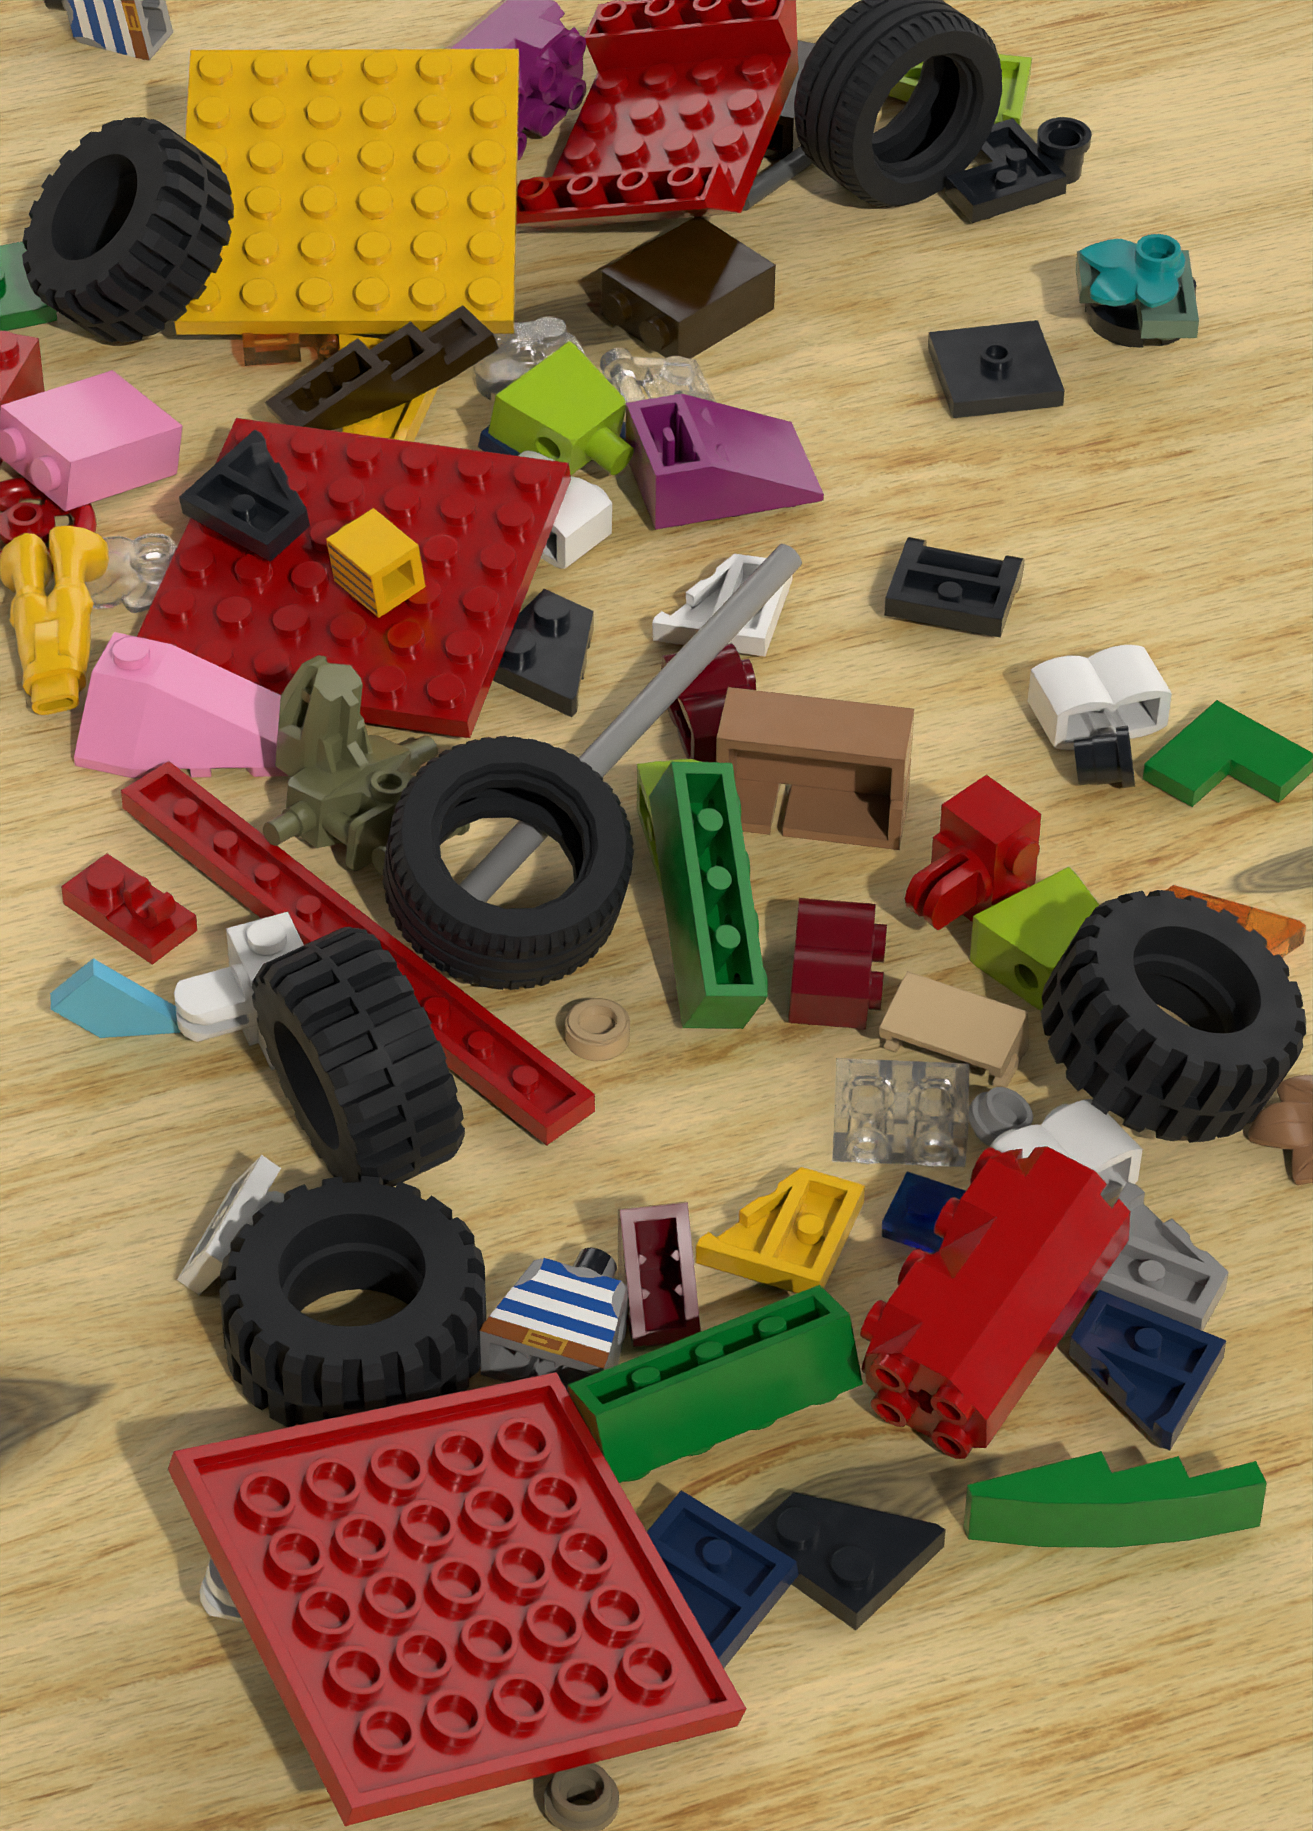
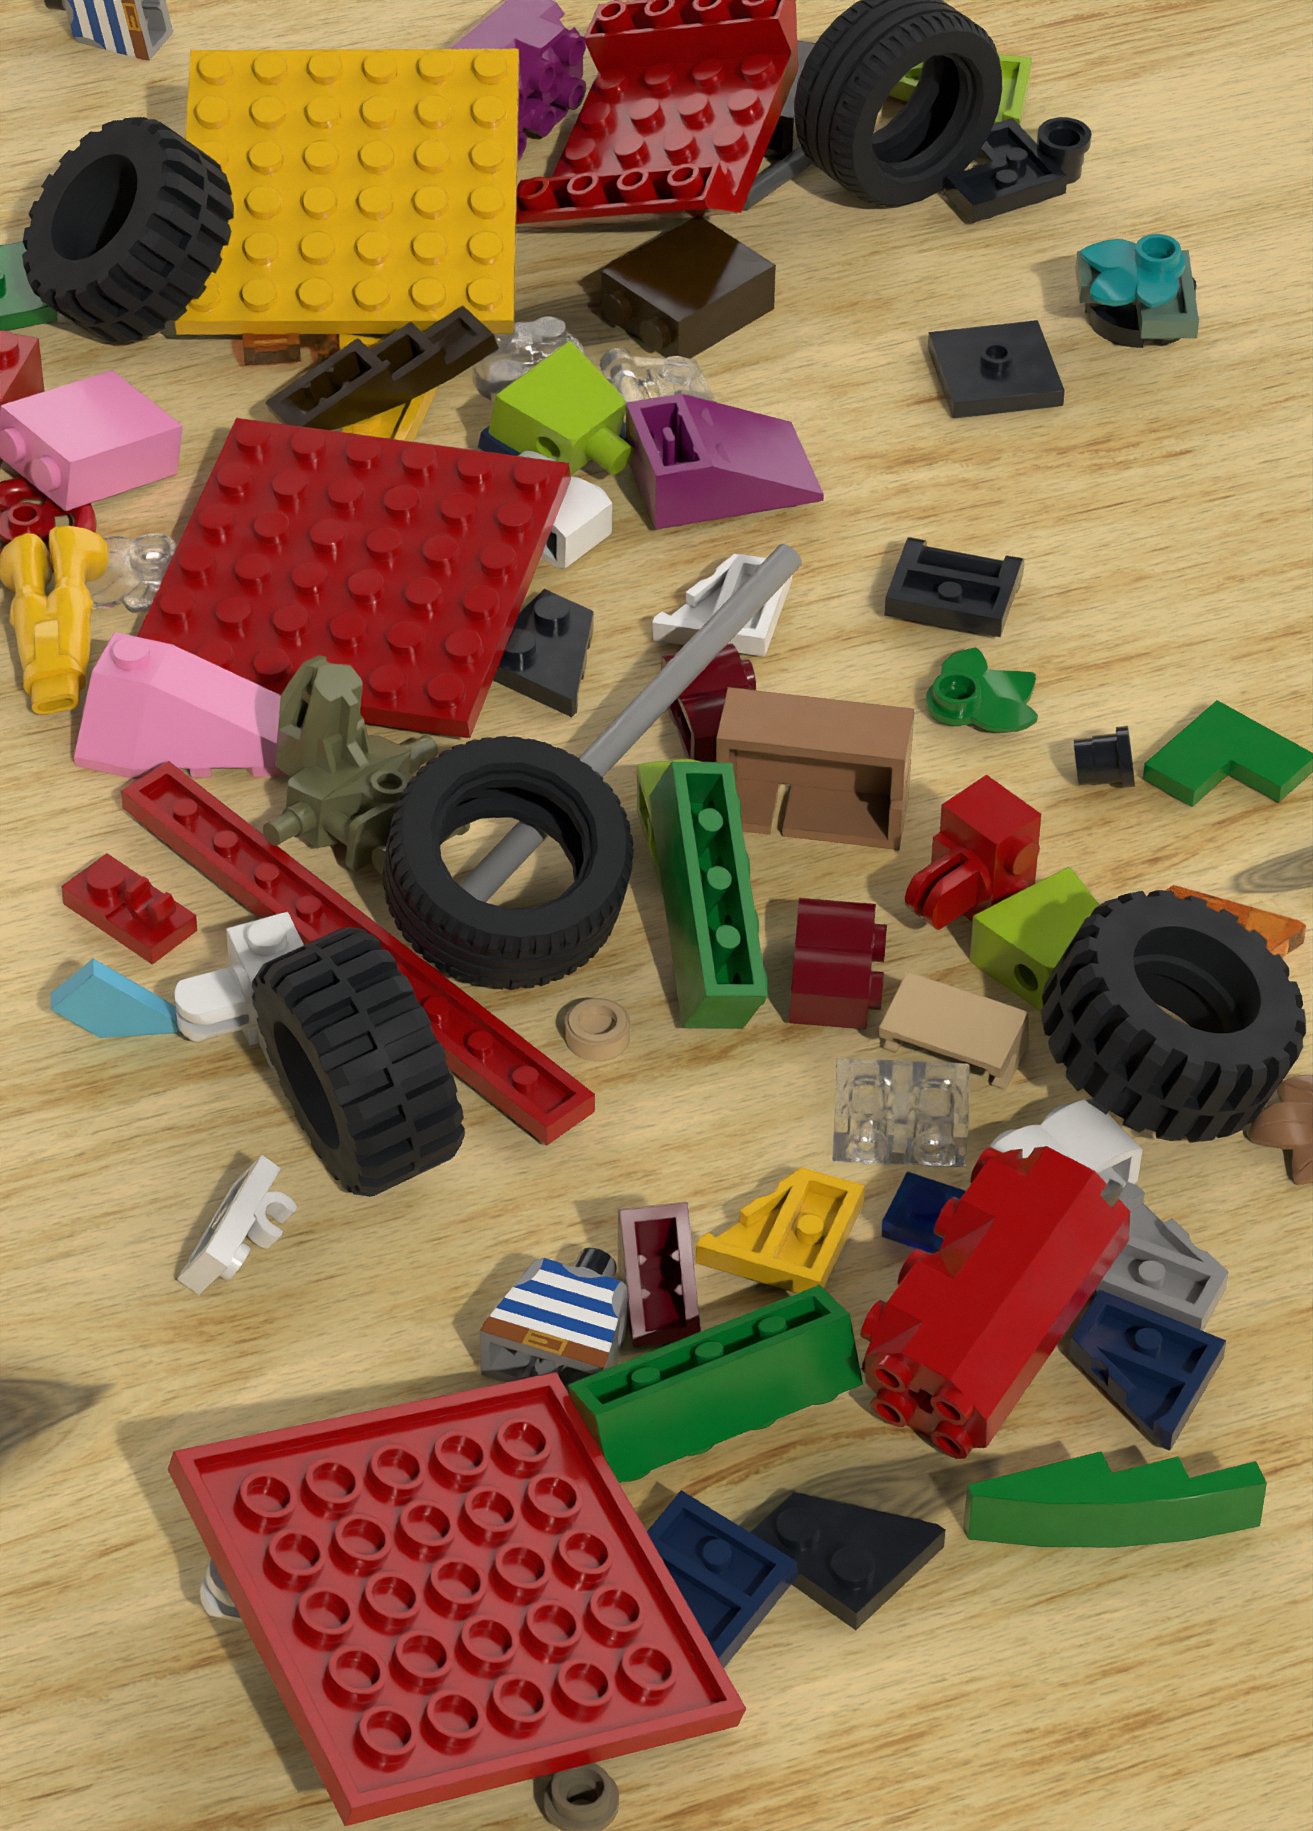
(248, 500): black wing -> none
(339, 1242): black tyre -> none
(376, 562): yellow brick -> none
(981, 696): none -> green plate
(997, 1112): light grey plate -> none
(1098, 693): white brick -> none

